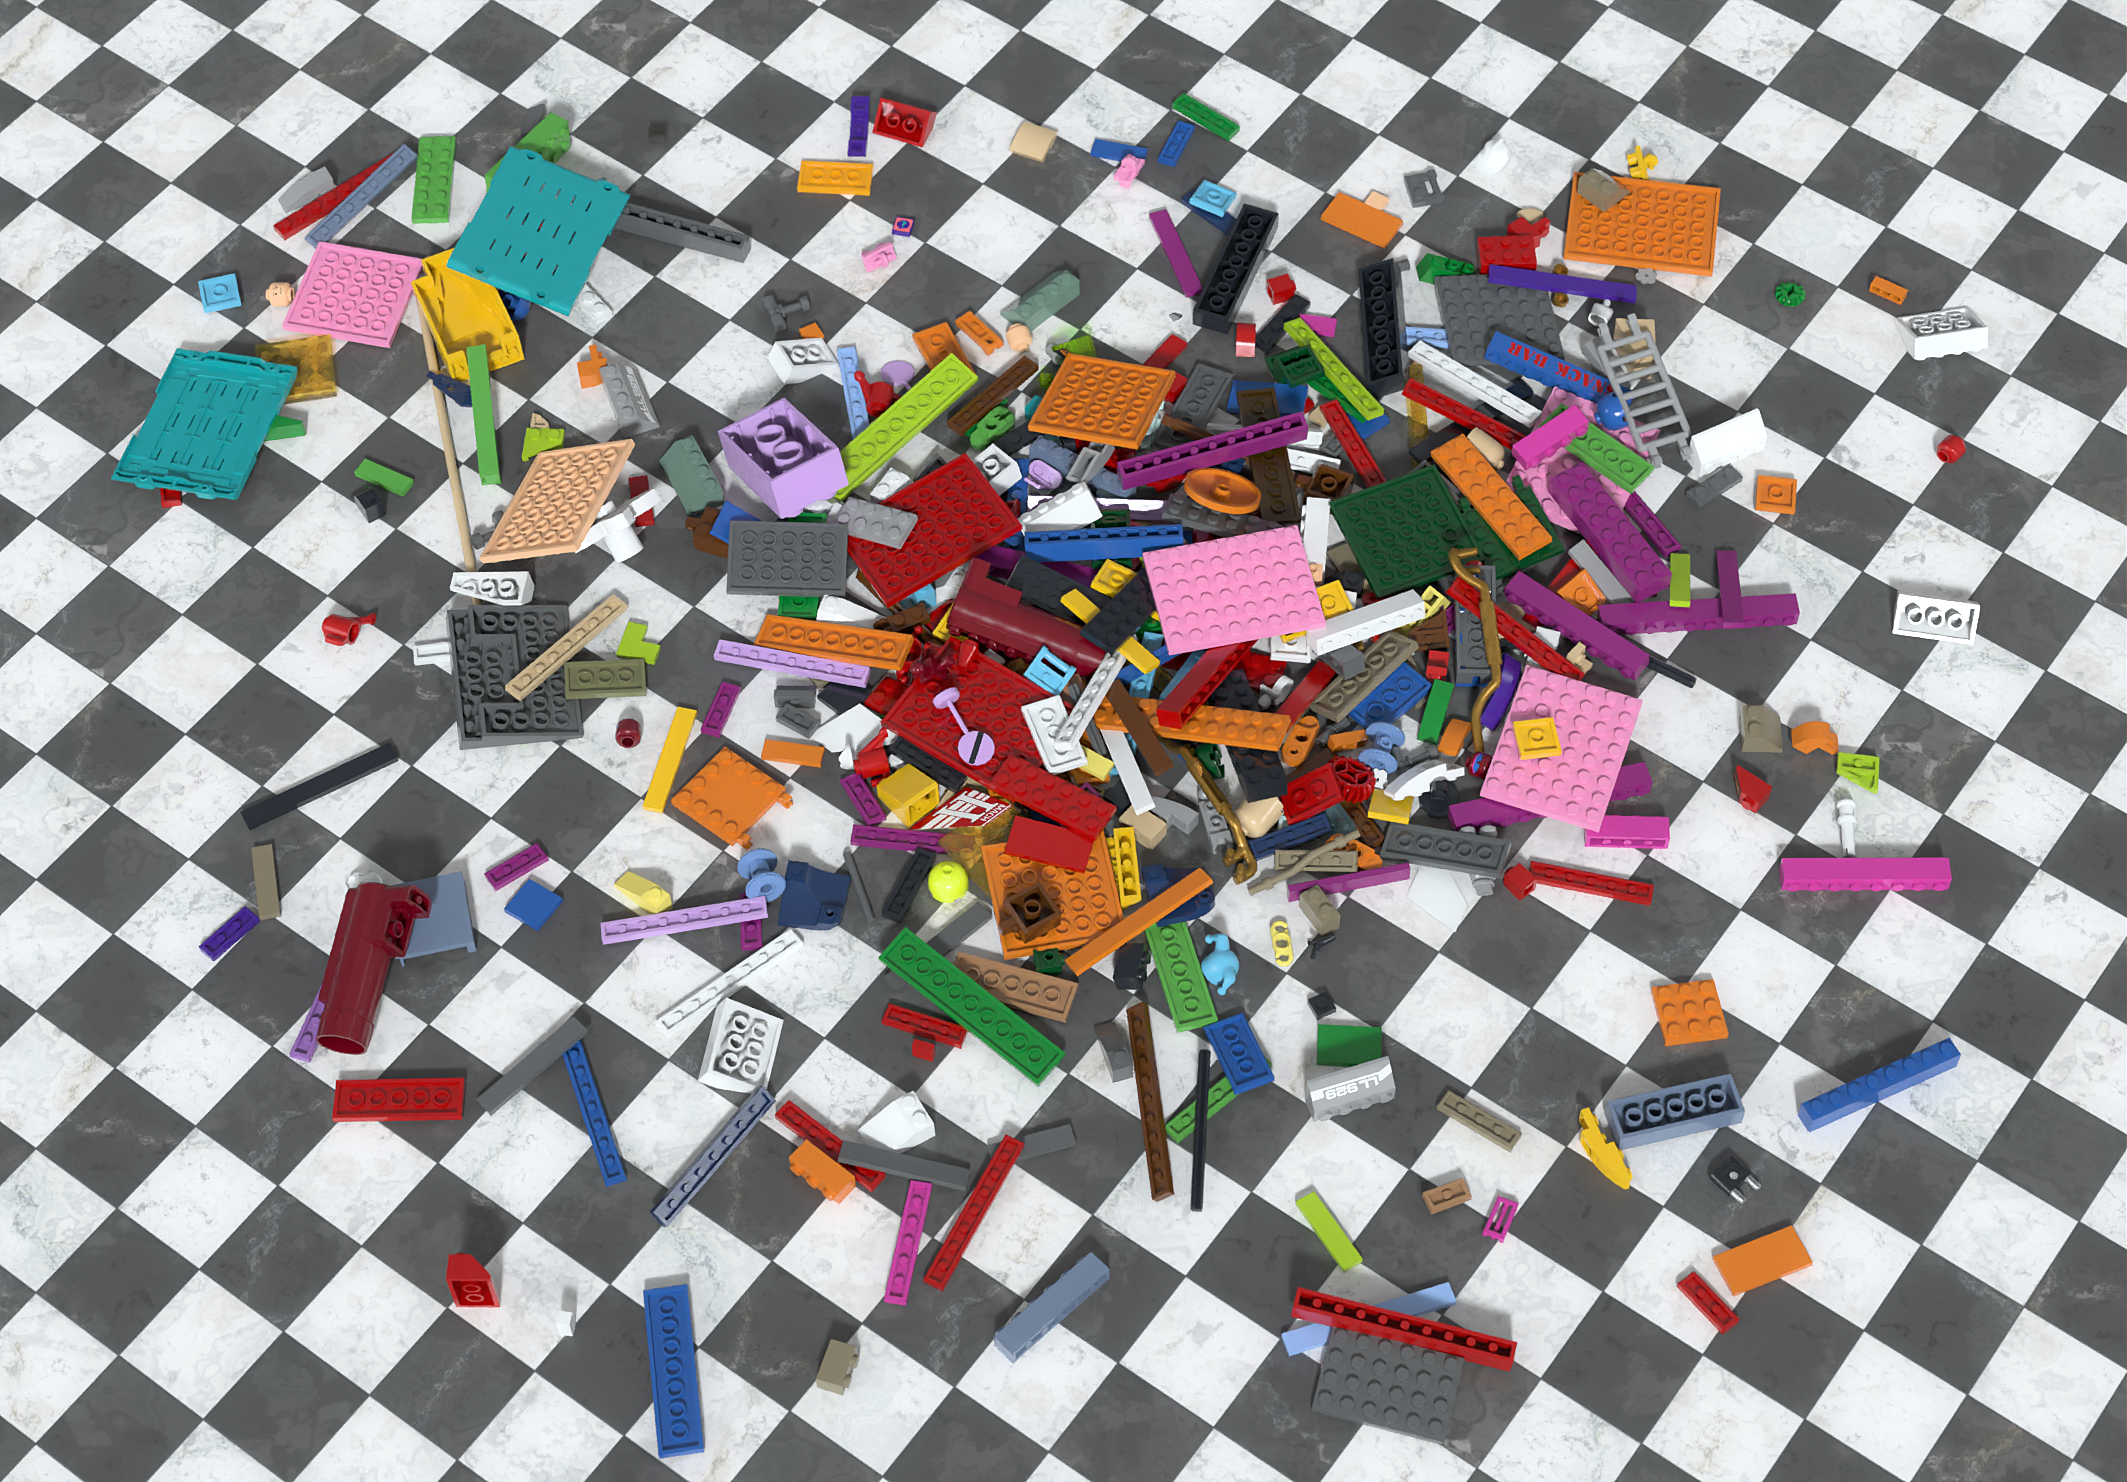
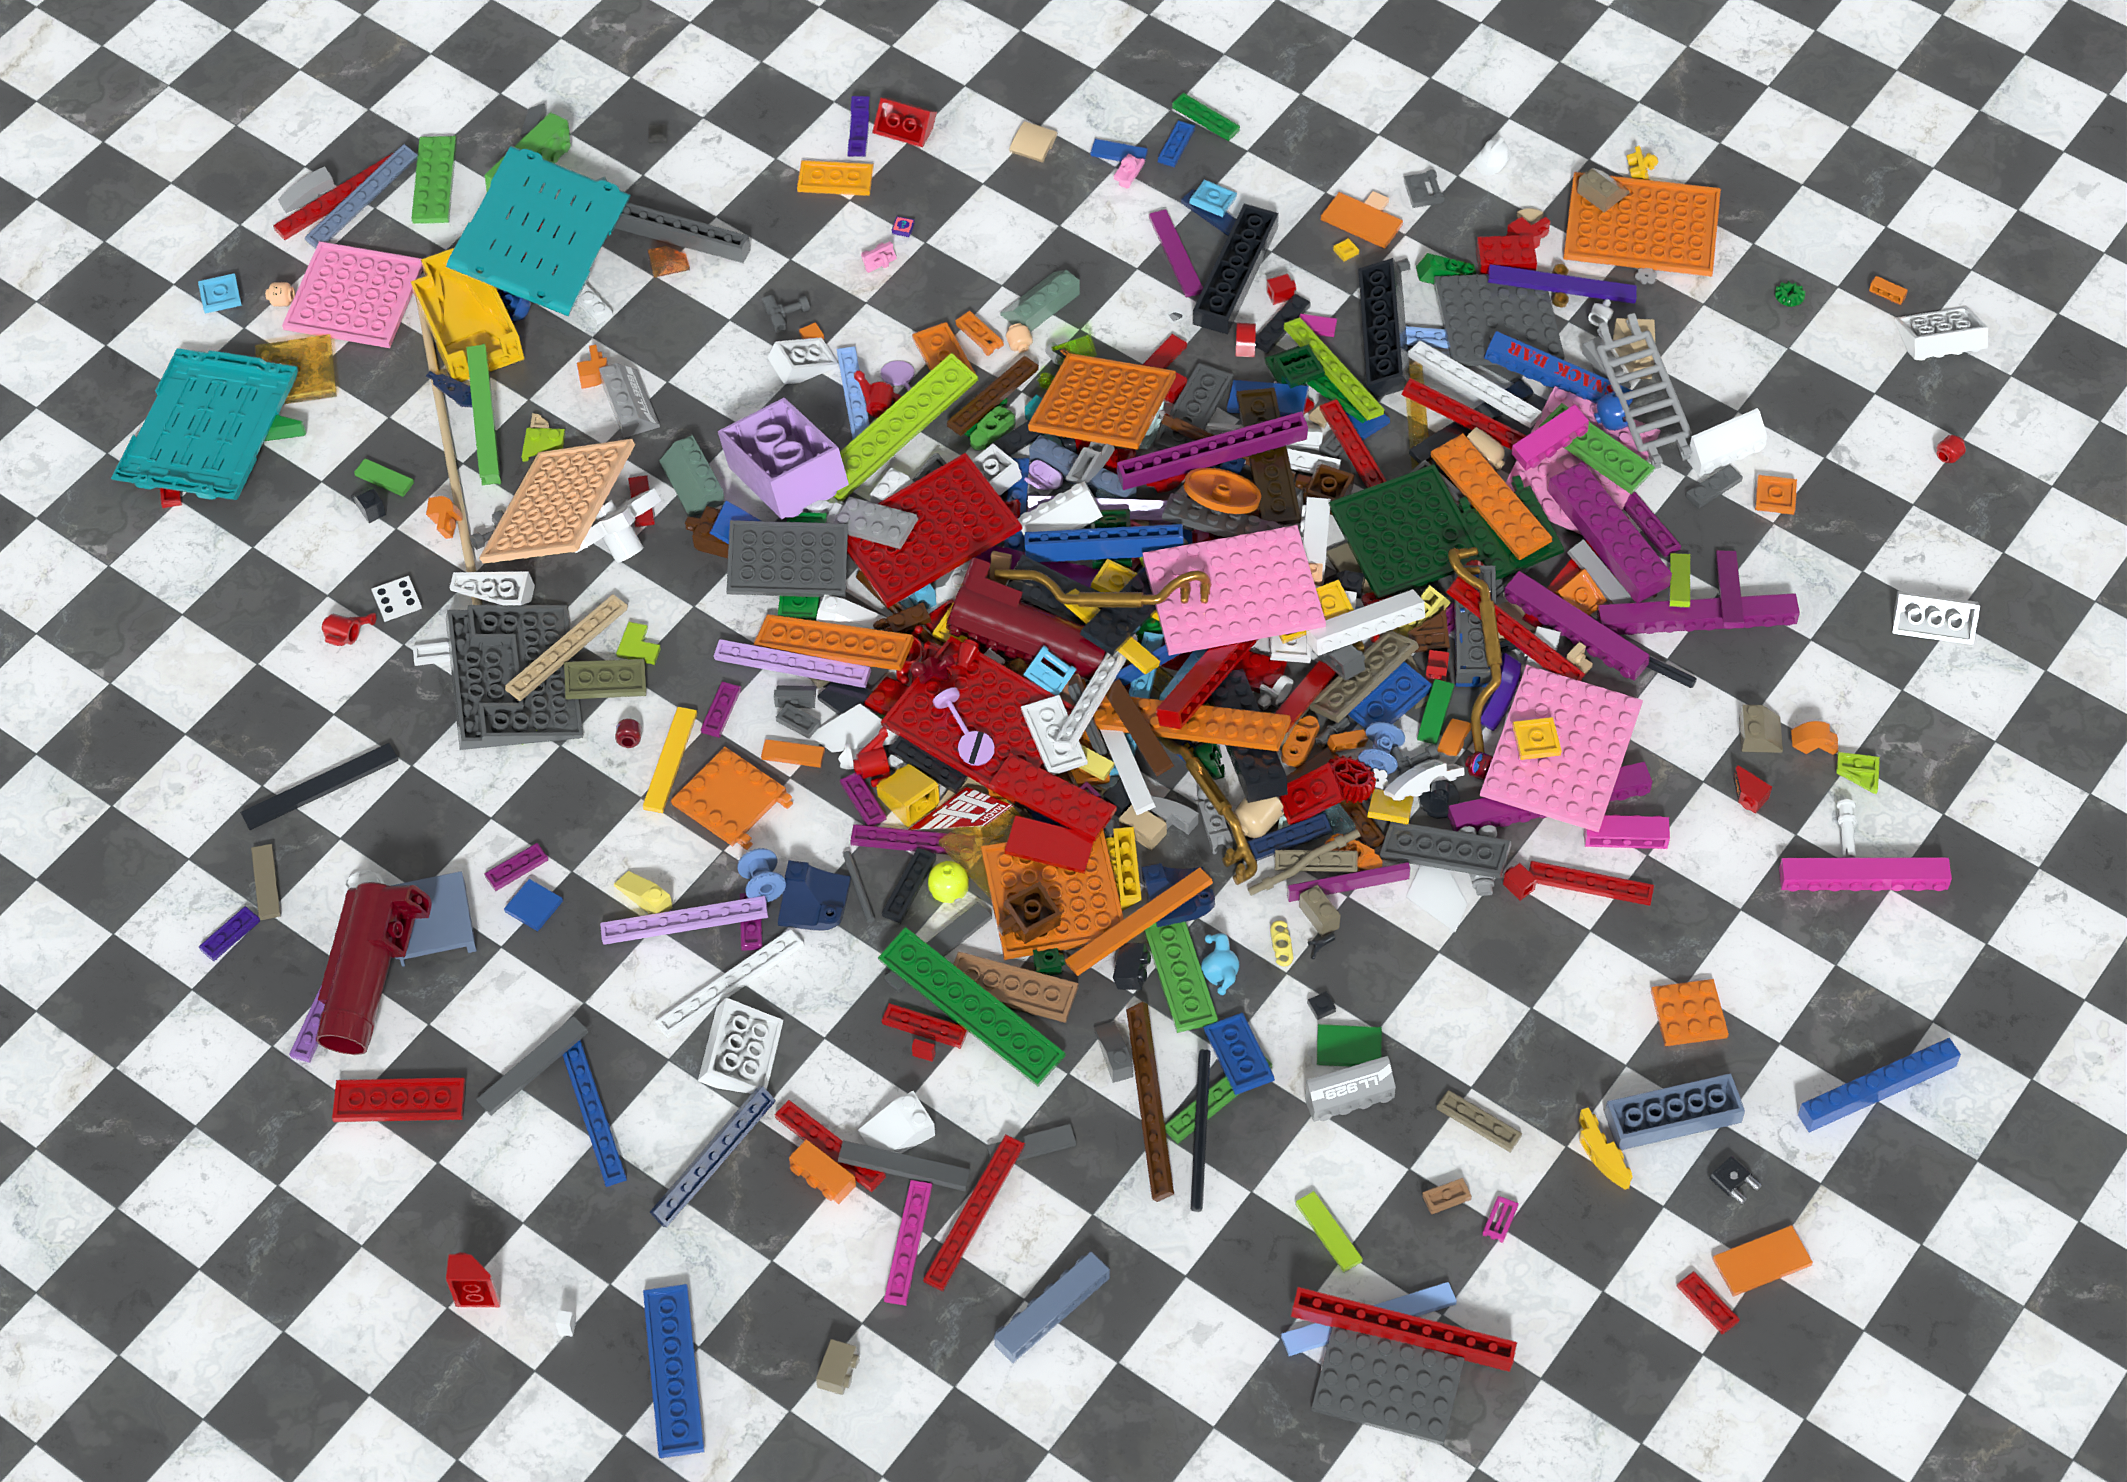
(396, 598): none -> white tile
(444, 514): none -> orange brick
(667, 261): none -> clear orange slope
(999, 561): none -> medium nougat tile
(1114, 599): none -> pearl gold piece
(1346, 249): none -> yellow tile

